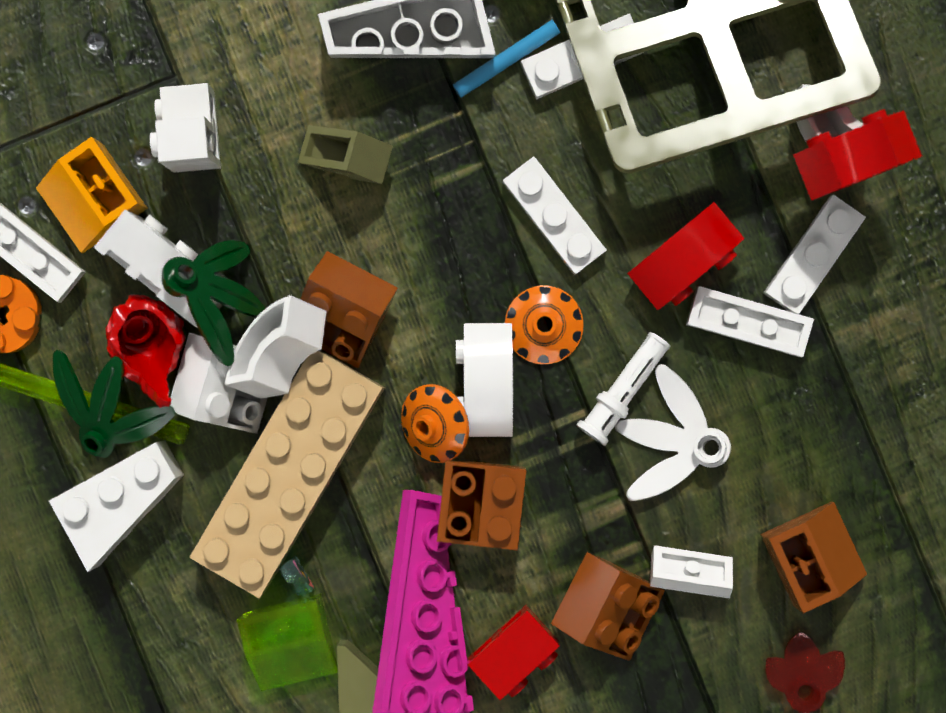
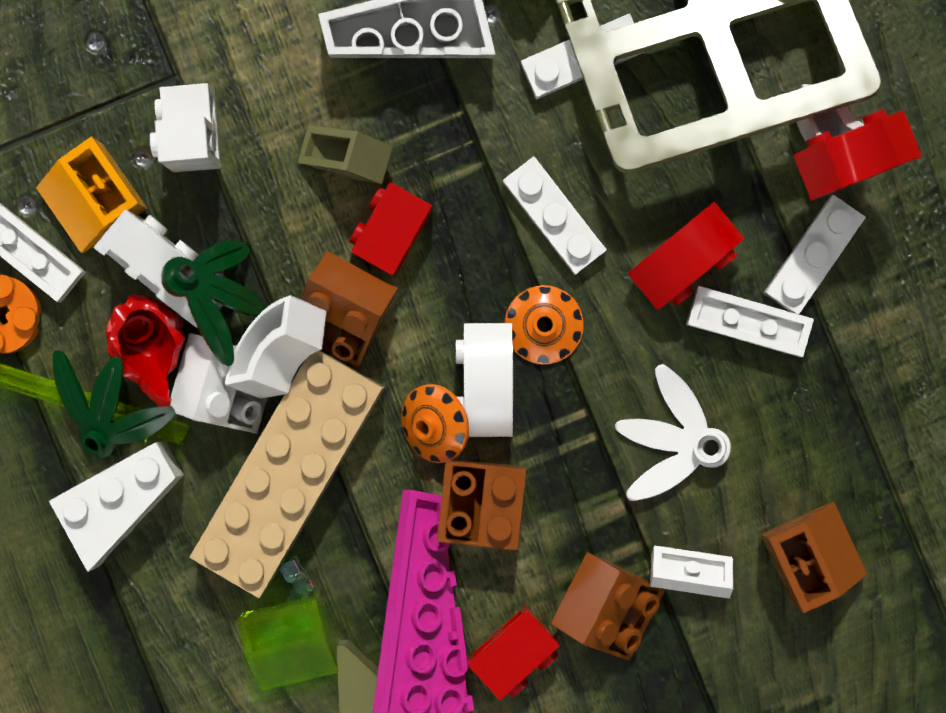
(390, 229): none -> red brick
(506, 58): dark azure bar -> none
(613, 404): white pin -> none
(805, 666): clear red plate -> none

